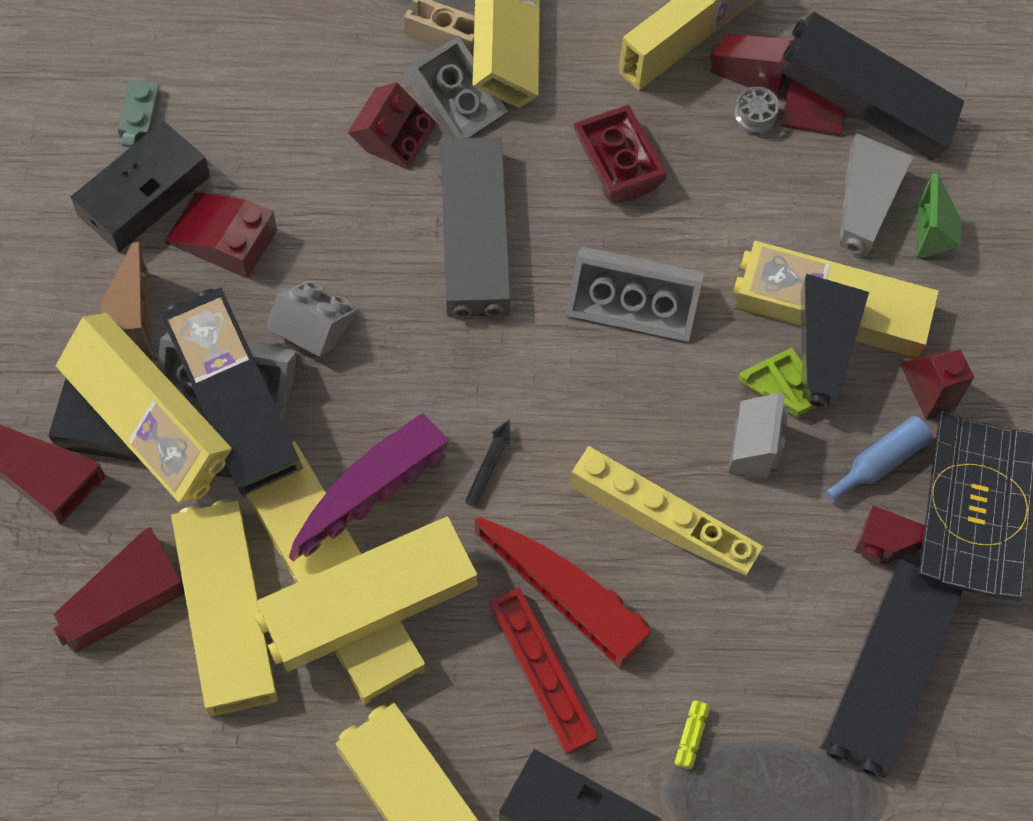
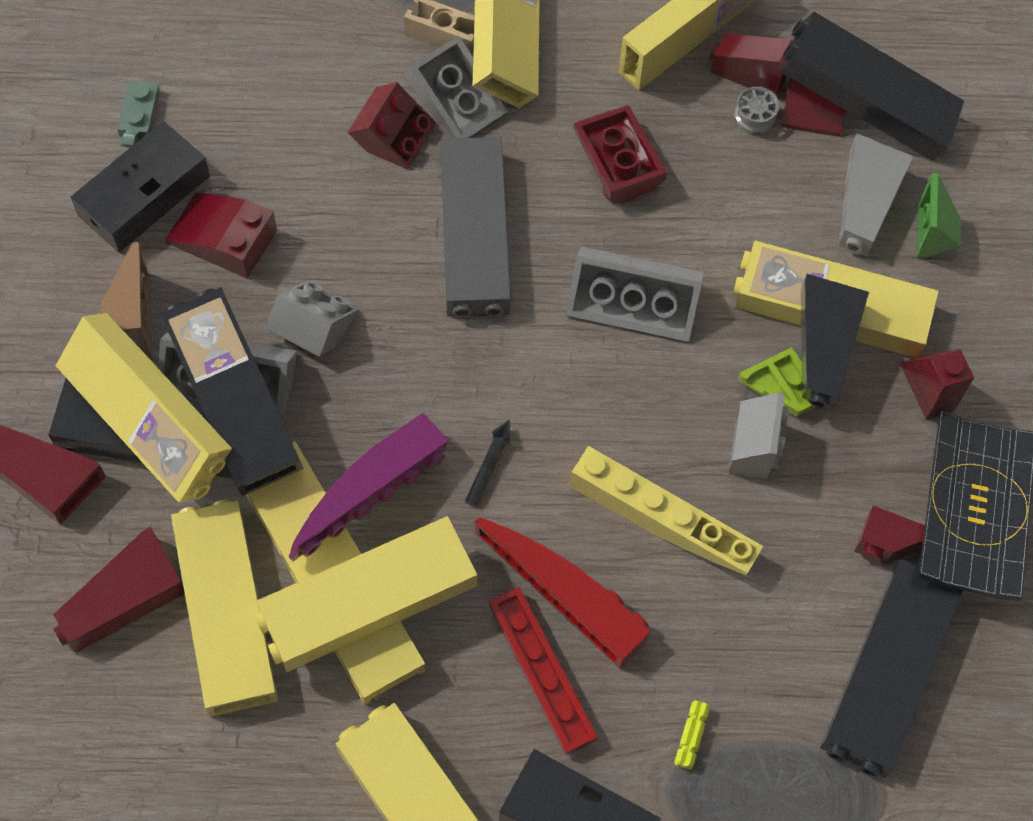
(884, 456): medium blue piece -> none

